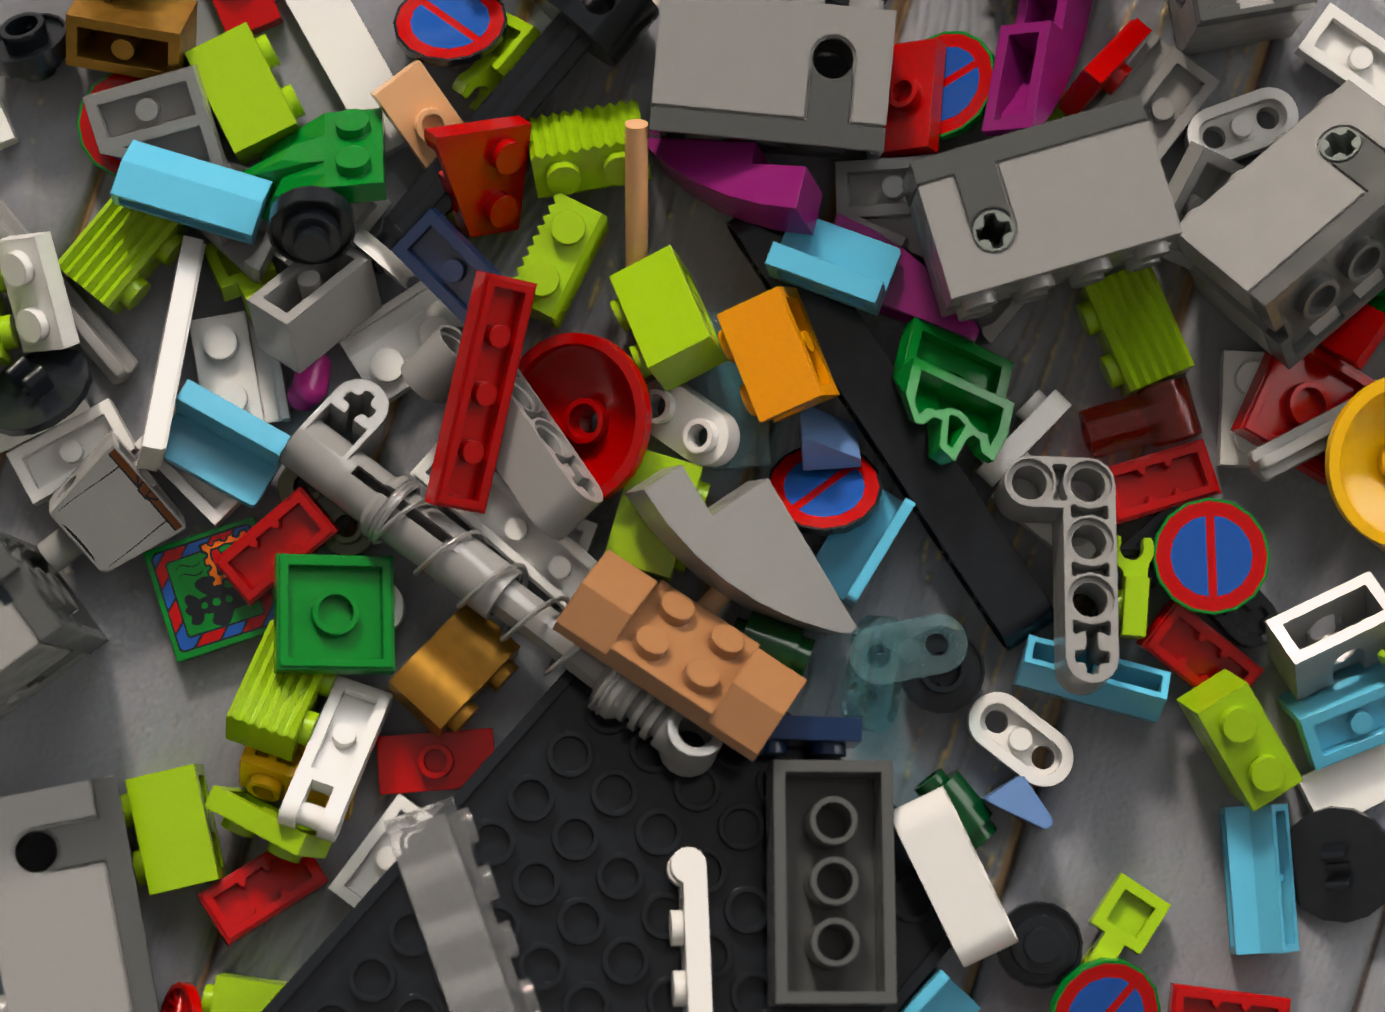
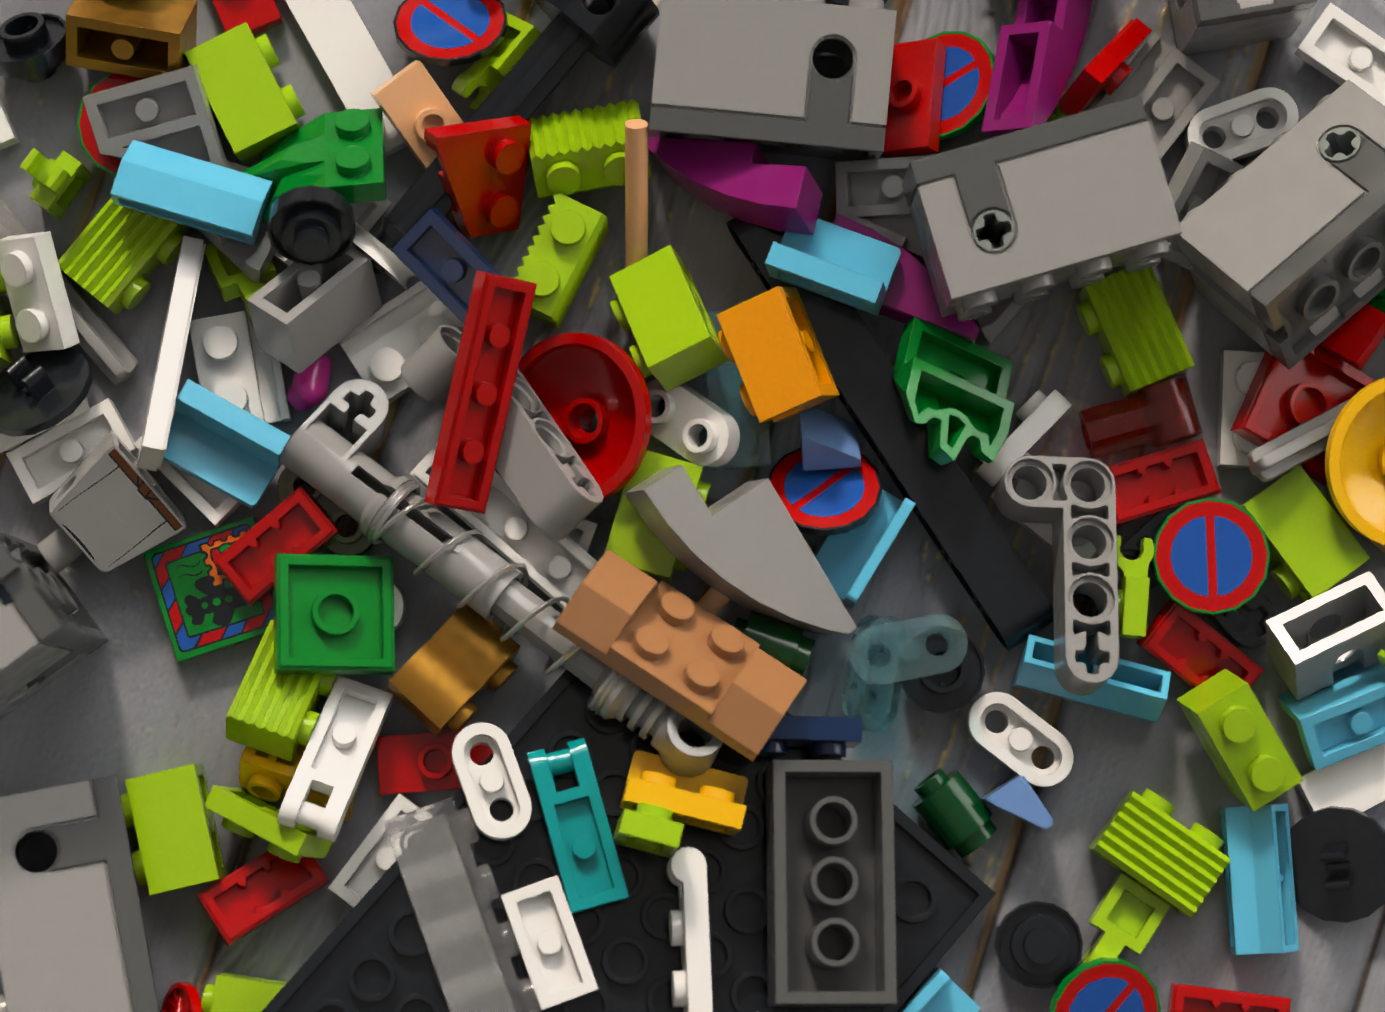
(55, 181): none -> lime plate
(491, 782): none -> white plate
(549, 942): none -> white plate
(578, 828): none -> teal plate
(648, 830): none -> lime plate
(702, 801): none -> yellow bracket
(953, 877): white beam -> none
(1160, 851): none -> lime brick
(1304, 536): none -> lime brick

